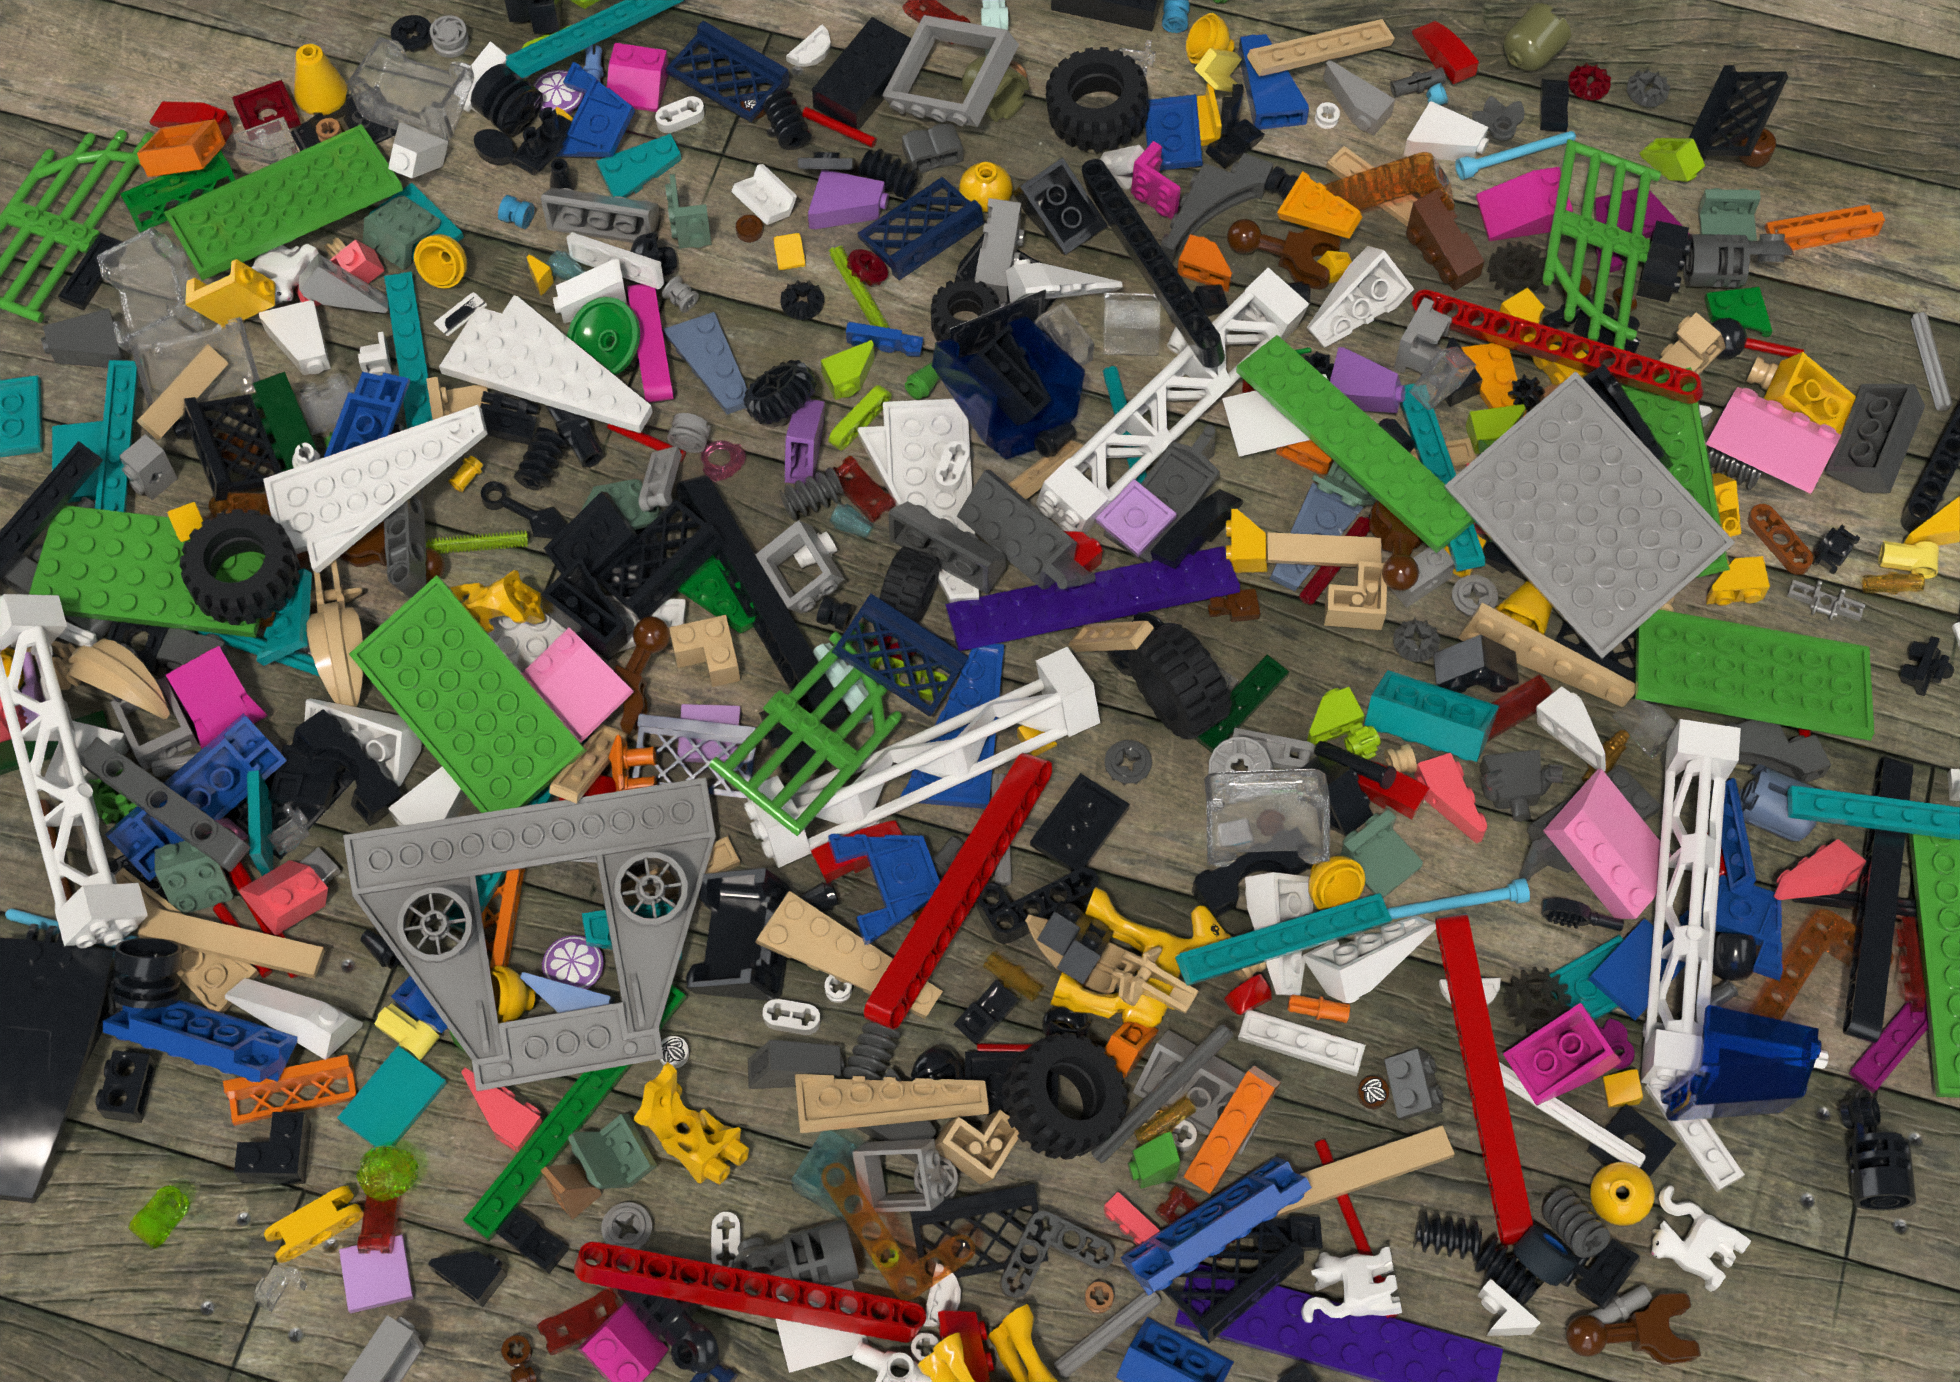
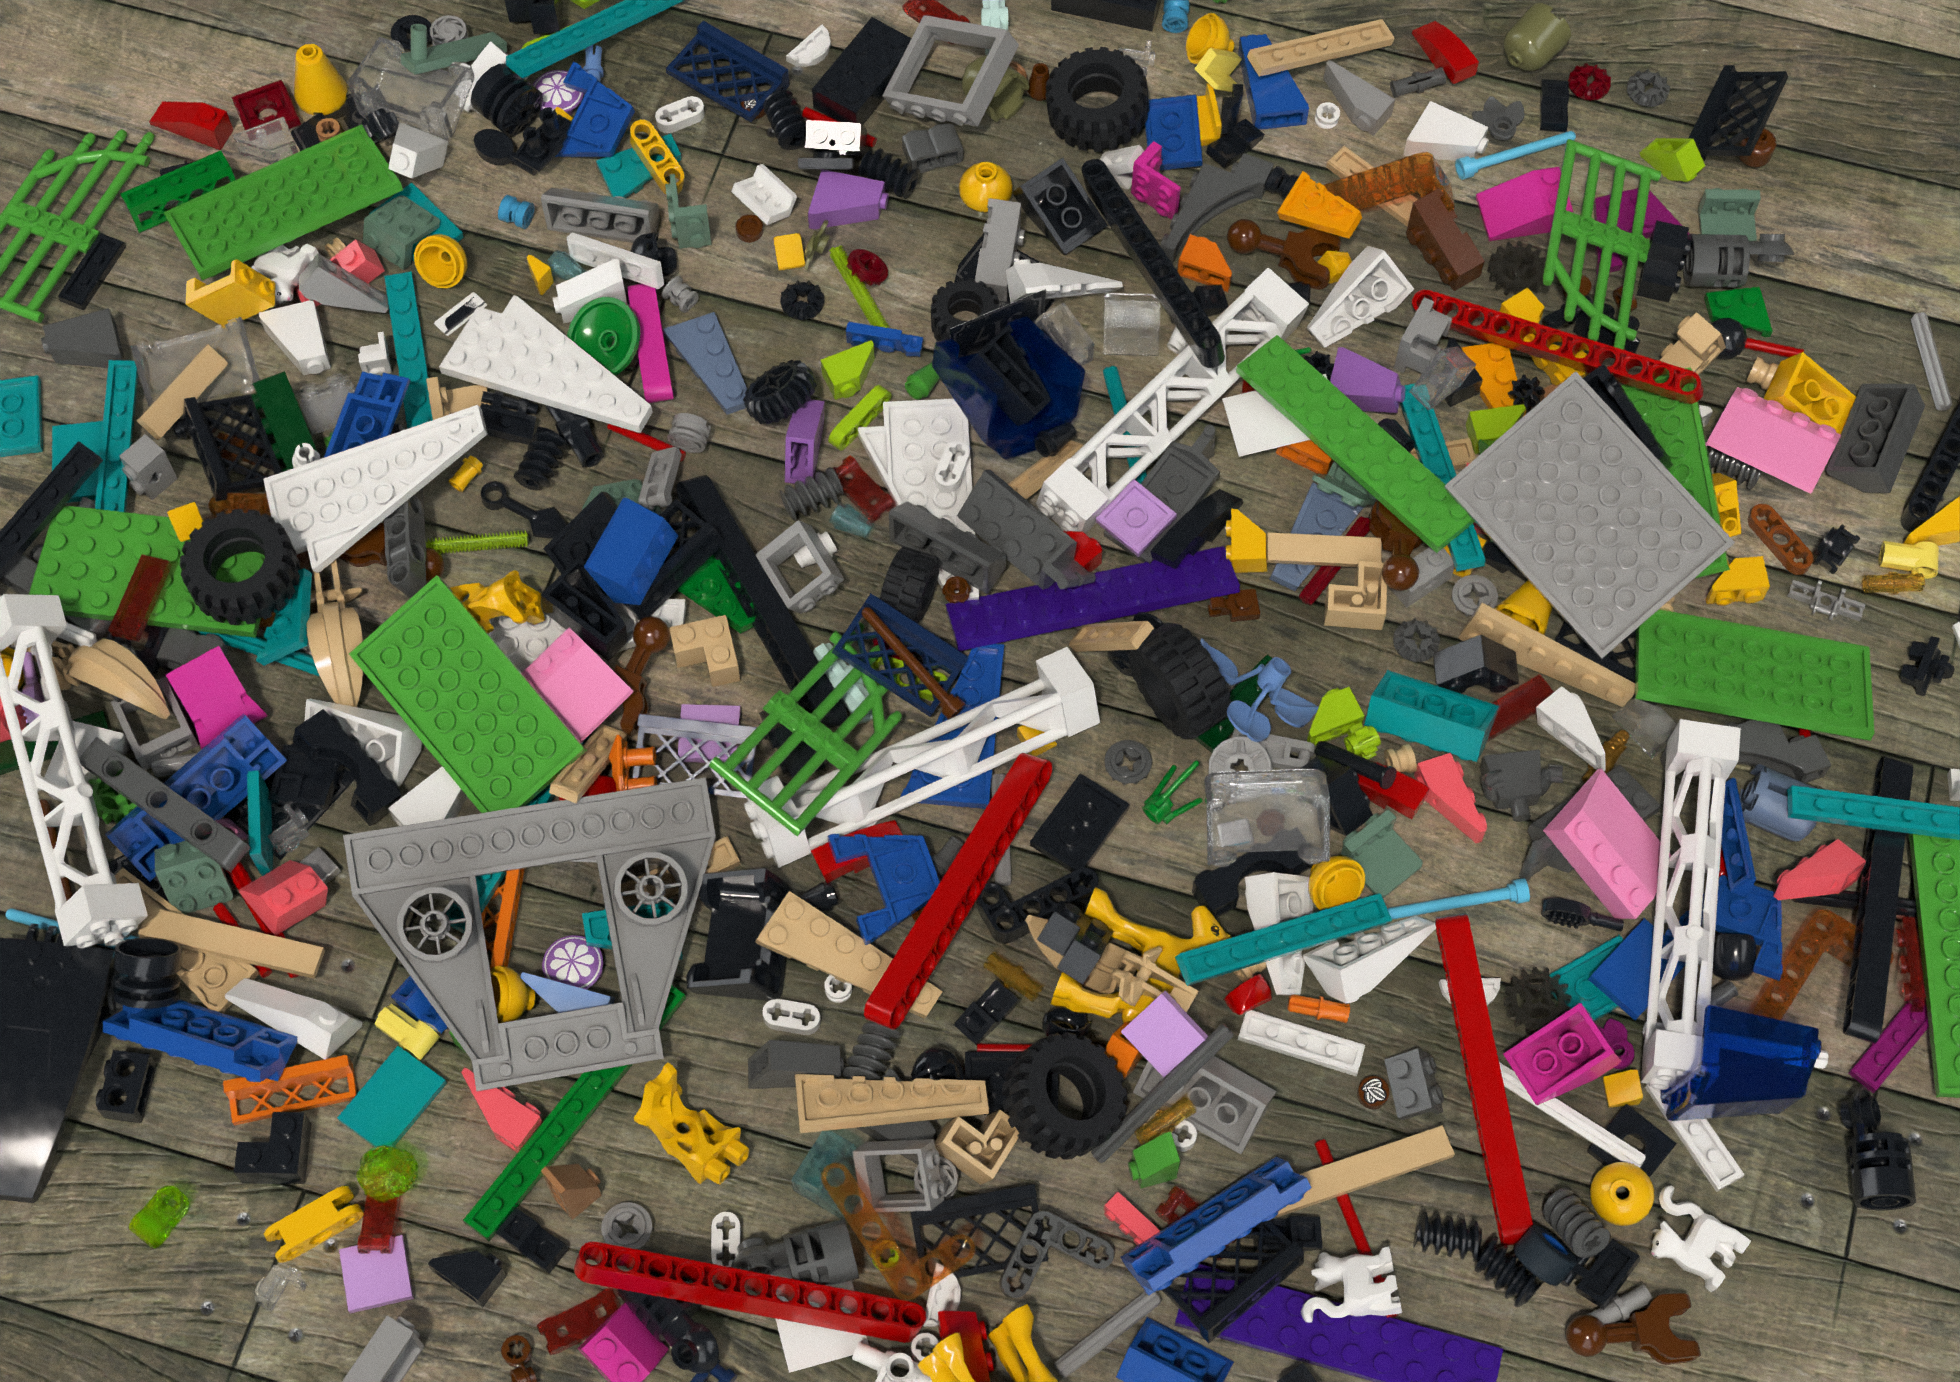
(140, 598): none -> clear red plate
(152, 289): clear windscreen -> none
(181, 148): orange window -> none
(379, 948): black cone -> none
(381, 124): none -> black gear
(427, 59): none -> sand green piece
(561, 175): black cone -> none
(614, 1155): sand green bracket -> none
(630, 552): none -> blue slope
(638, 75): dark pink slope -> none
(655, 145): none -> yellow beam
(674, 1051): tile -> none
(718, 472): clear pink piece -> none
(817, 243): none -> olive plate
(834, 136): none -> window
(835, 613): black wheel -> none
(933, 238): dark blue fence -> none
(949, 703): none -> reddish brown piece
(956, 584): none -> reddish brown plate
(1038, 81): none -> reddish brown cone
(1106, 1291): medium nougat bush -> none
(1159, 805): none -> green plant
(1164, 1033): none -> lavender tile
(1232, 1129): orange brick -> none
(1288, 706): none -> medium blue plant
(1437, 94): medium azure hinge -> none
(1514, 1317): white slope -> none
(1821, 231): orange fence -> none

